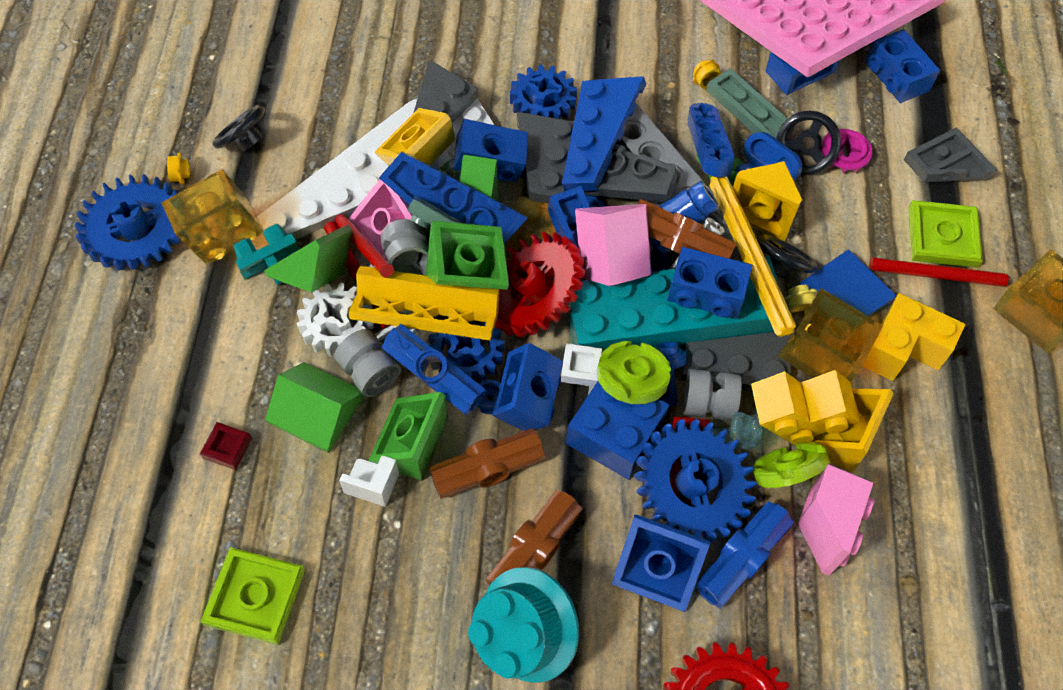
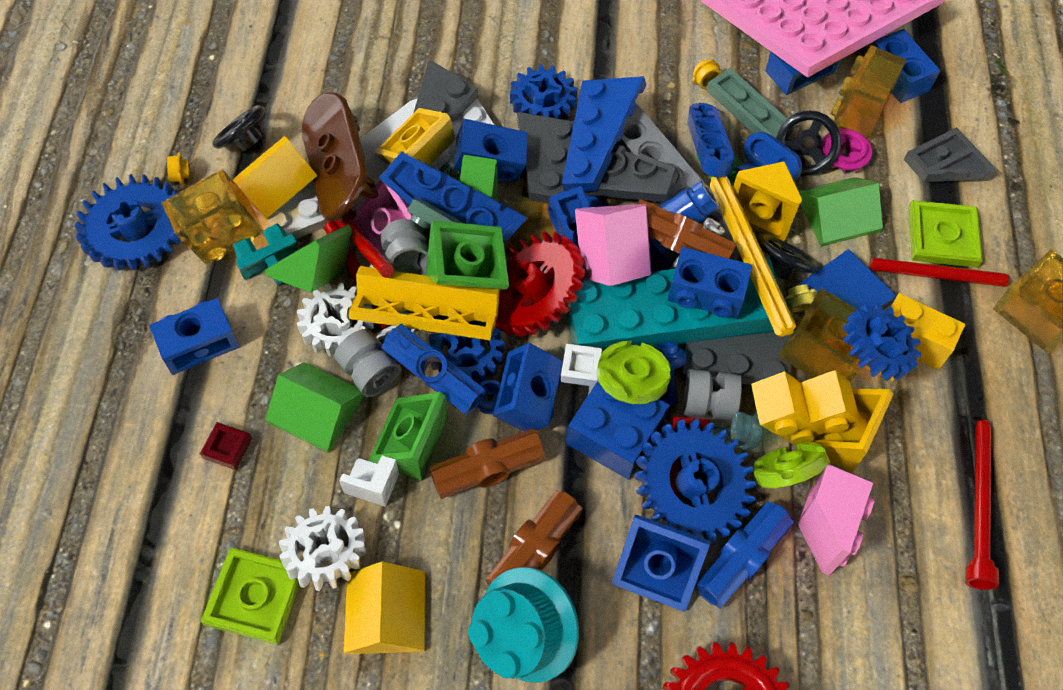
(184, 351): none -> blue brick
(274, 177): none -> yellow slope
(322, 548): none -> white gear
(336, 156): none -> reddish brown piece
(385, 610): none -> yellow slope
(843, 210): none -> bright green slope
(867, 90): none -> clear yellow brick
(881, 341): none -> blue gear
(982, 572): none -> red piece

